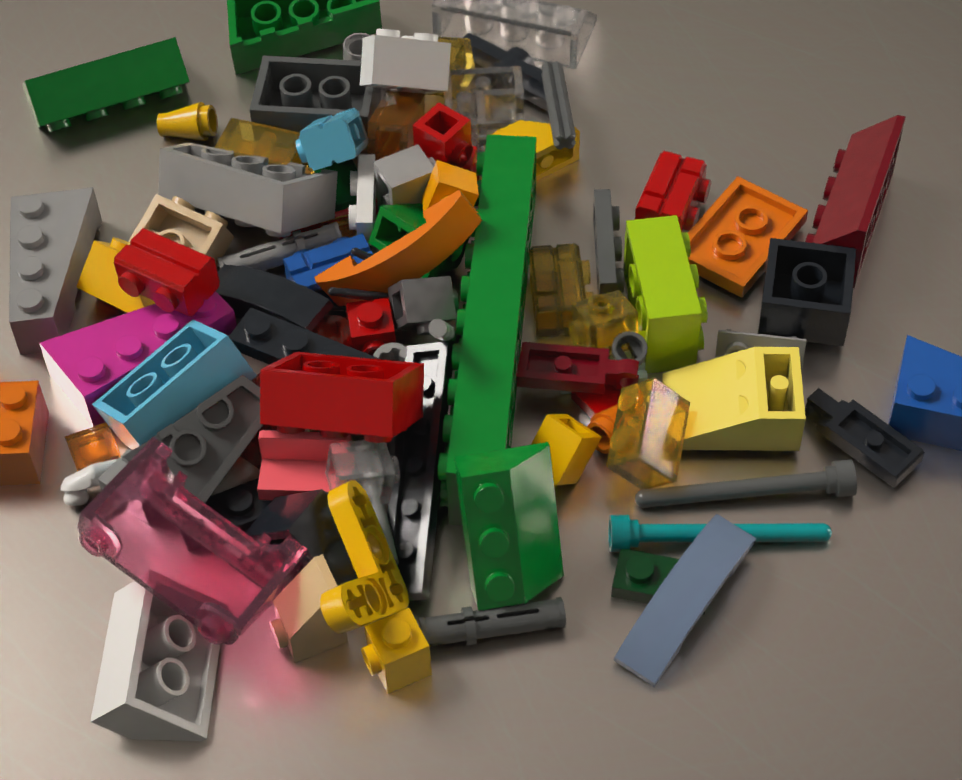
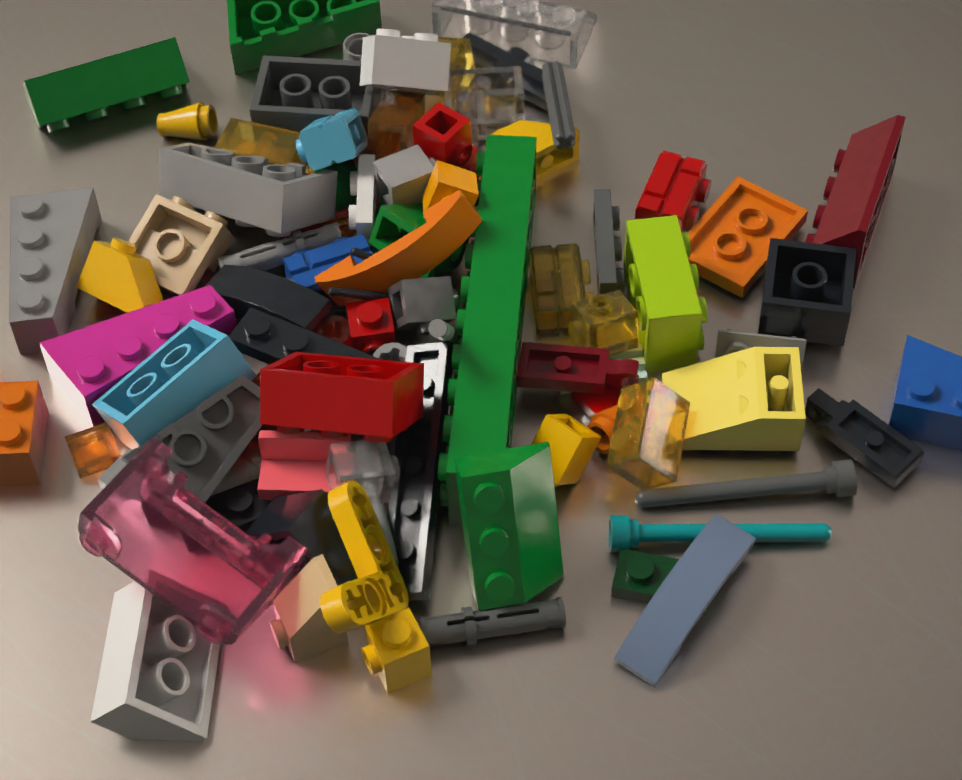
(76, 485): white arm -> none
(166, 273): red brick -> none
(635, 344): dark grey hinge -> none

